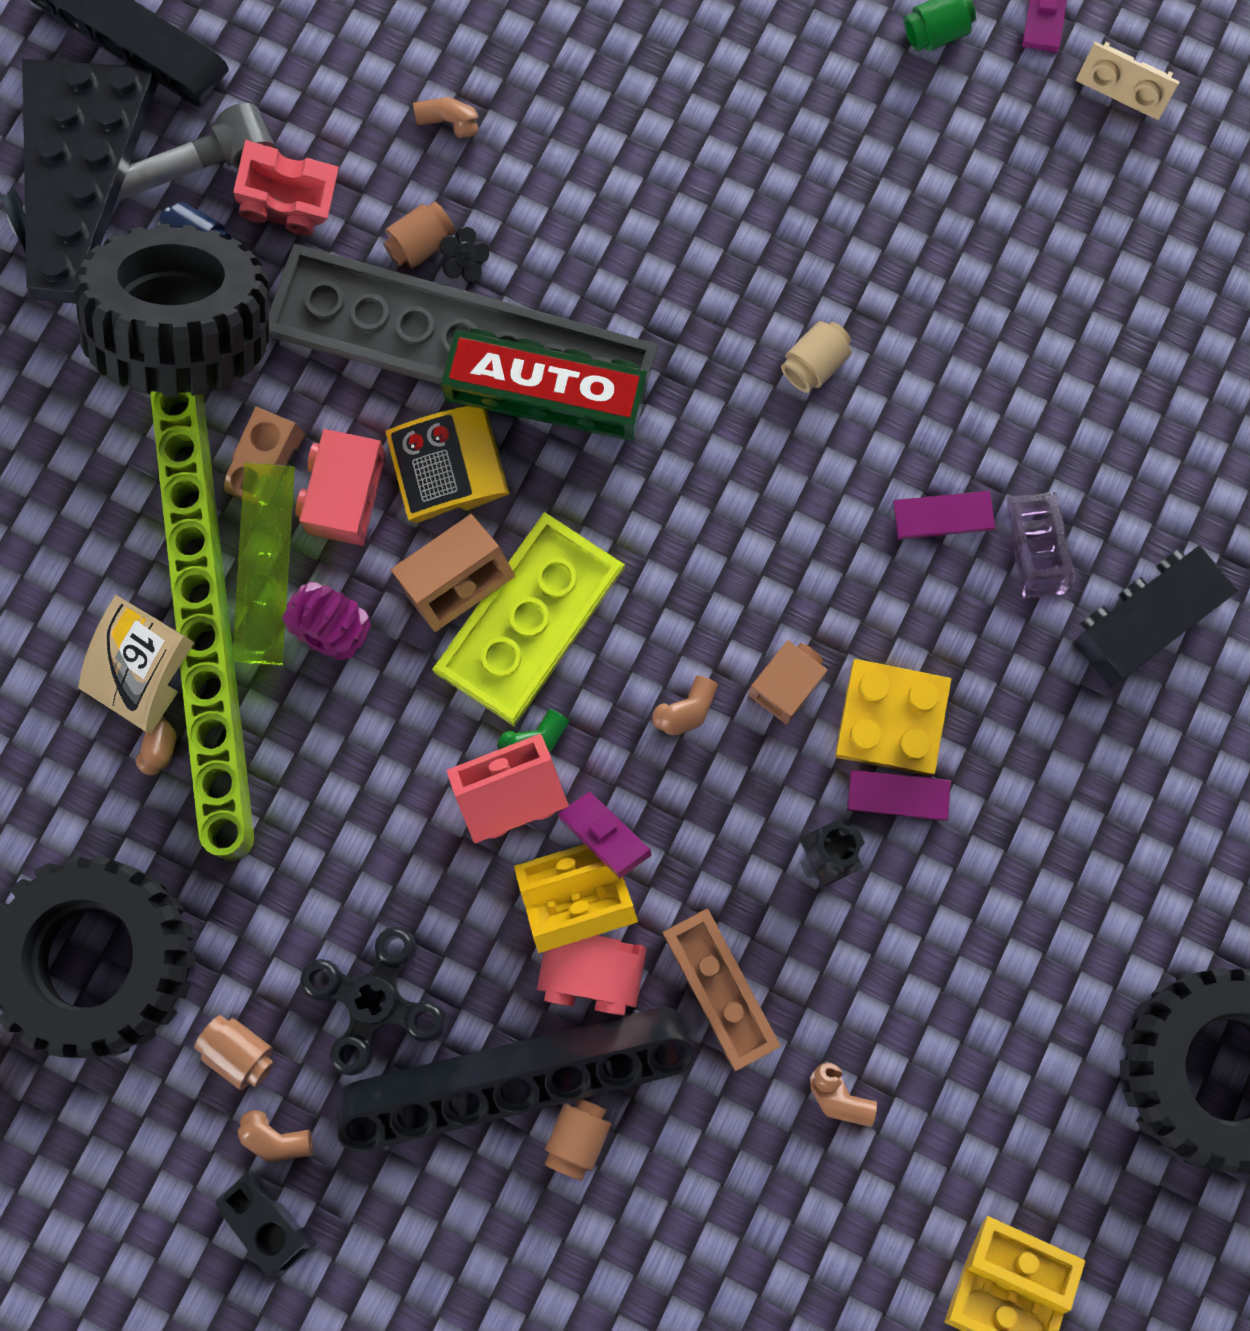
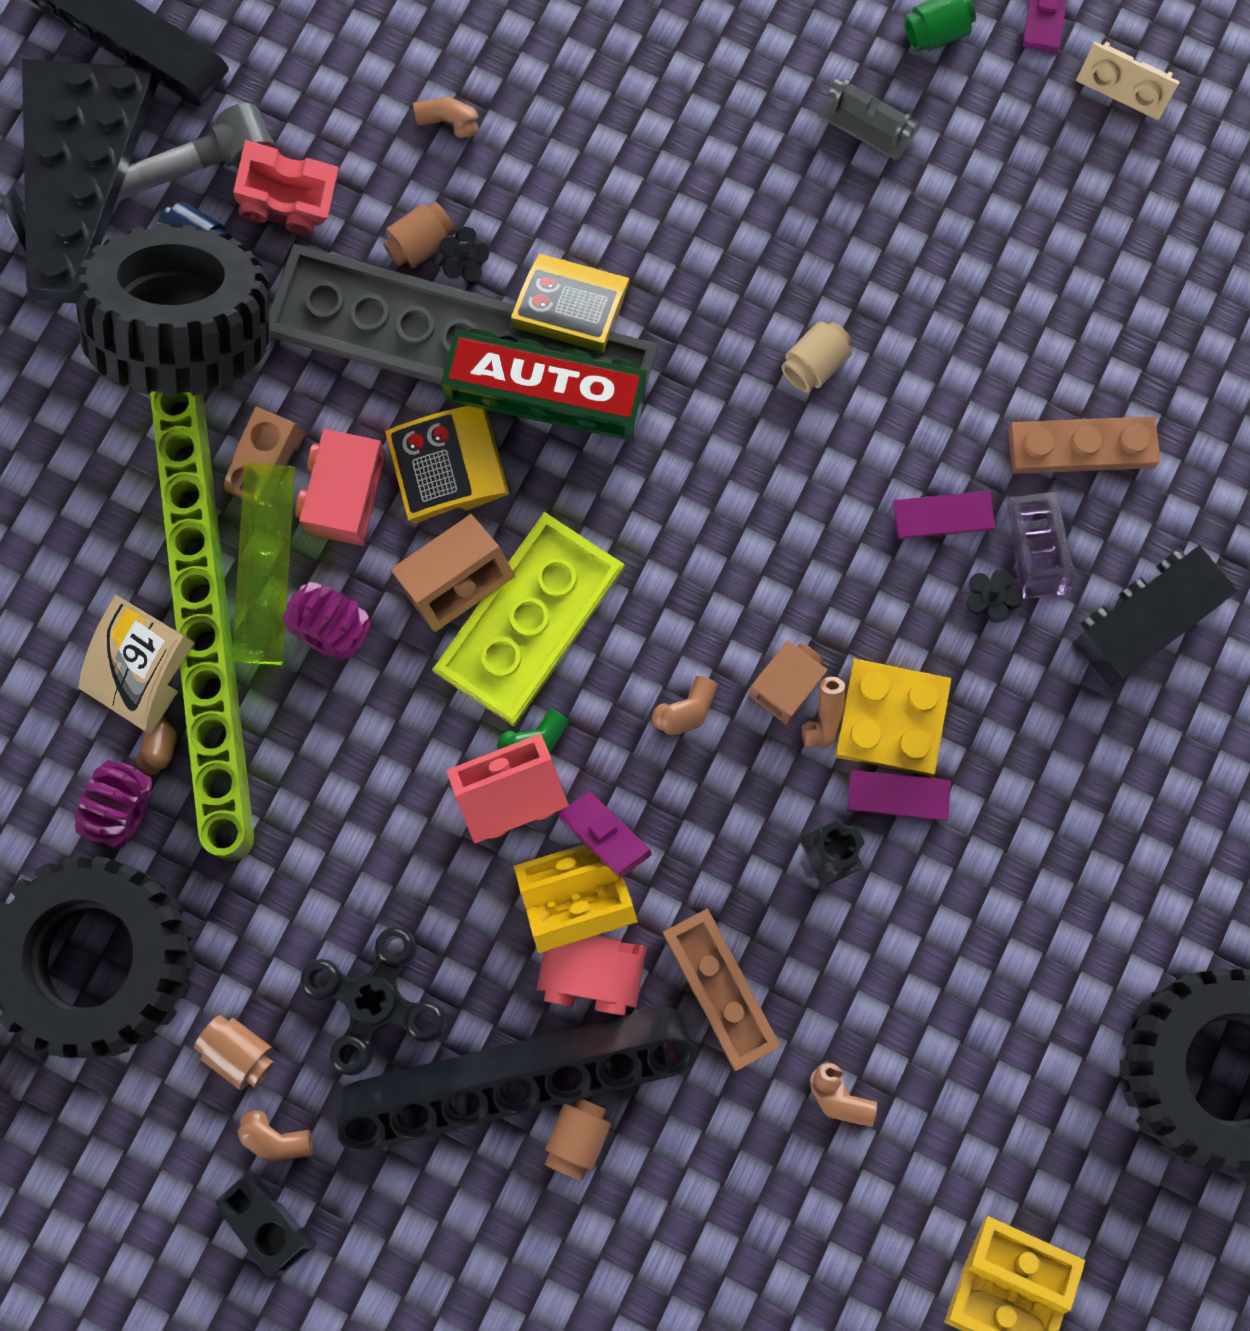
(113, 805): none -> magenta gear
(569, 302): none -> slope
(830, 711): none -> nougat arm
(869, 119): none -> dark grey hinge
(993, 595): none -> black plant
(1083, 445): none -> nougat plate

